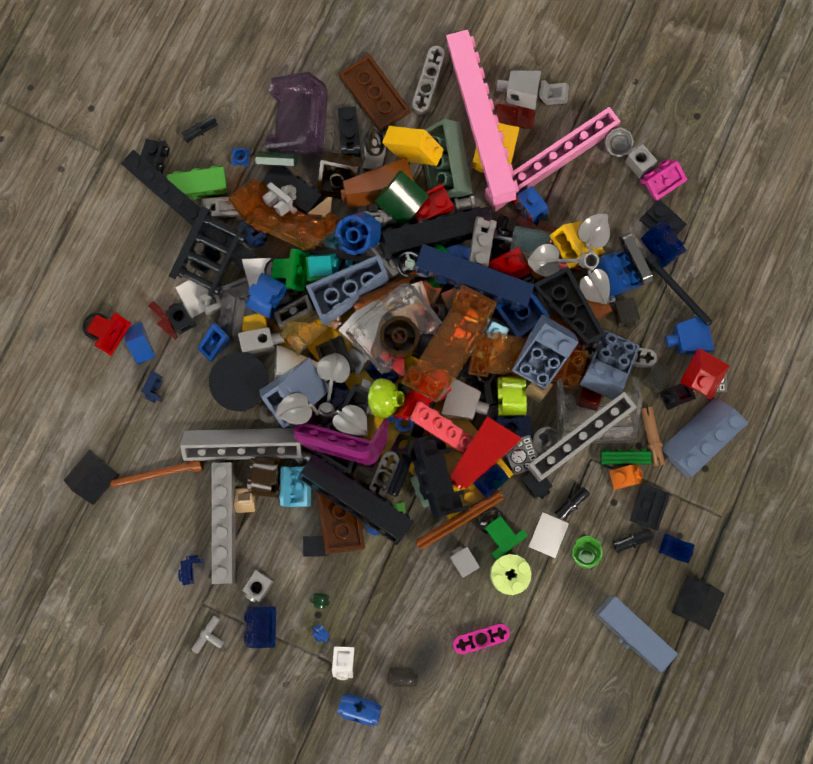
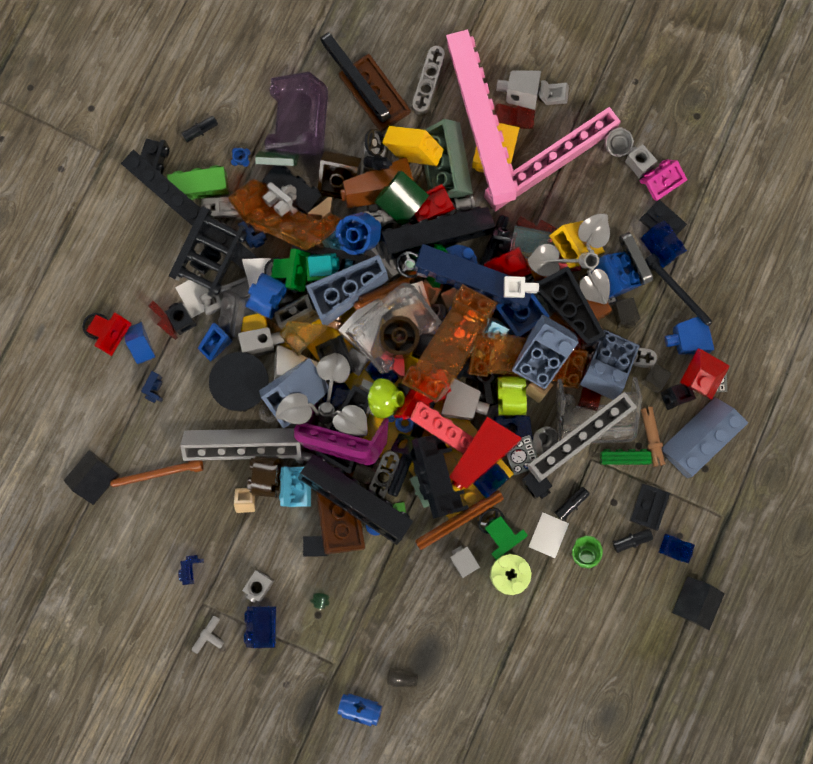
(223, 523): light grey brick -> none
(320, 633): blue plate -> none
(343, 662): white bracket -> none
(349, 131): black plate -> none
(355, 77): none -> black beam
(377, 162): none -> black axle
(482, 241): light grey plate -> none
(493, 628): dark pink beam -> none
(516, 287): none -> white plate
(531, 205): blue torso -> none
(626, 476): orange bracket -> none
(635, 633): sand blue brick -> none

